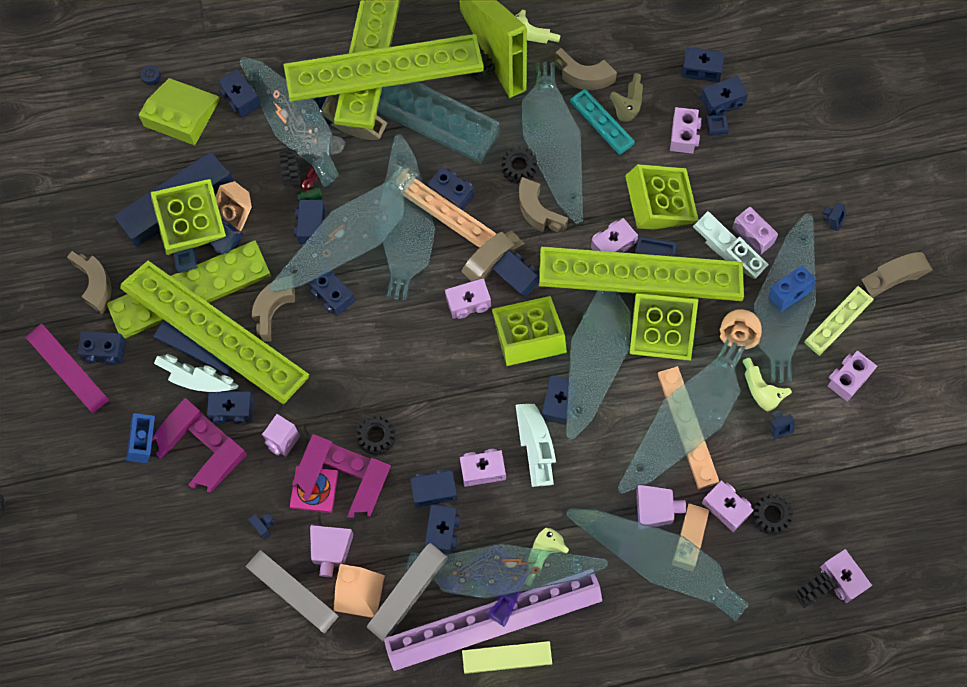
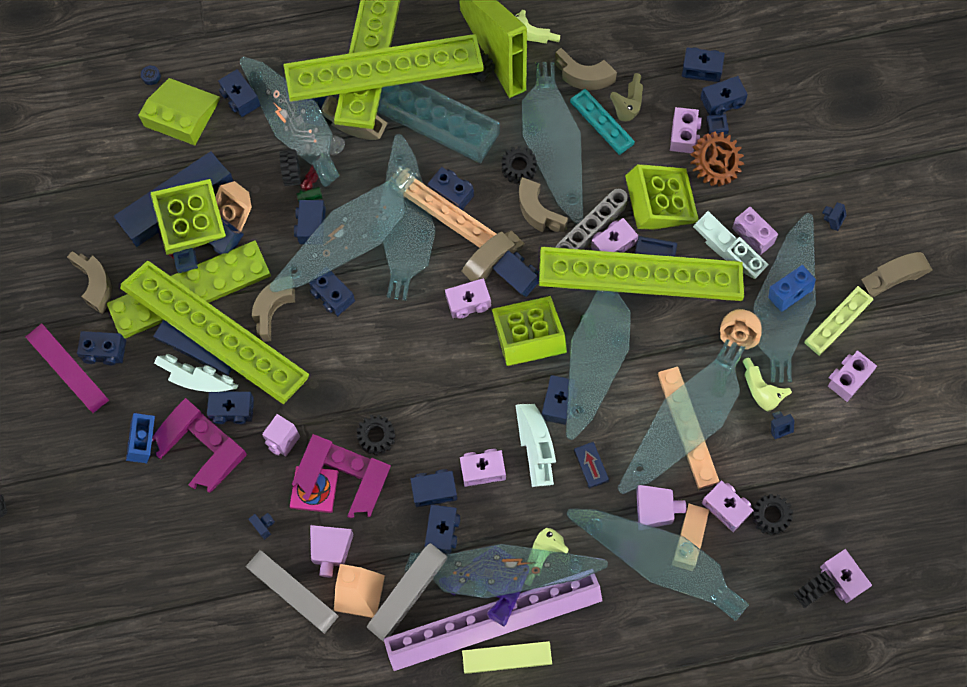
(591, 465): none -> dark blue tile
(596, 219): none -> light grey beam
(663, 326): lime slope -> none
(730, 152): none -> dark orange gear

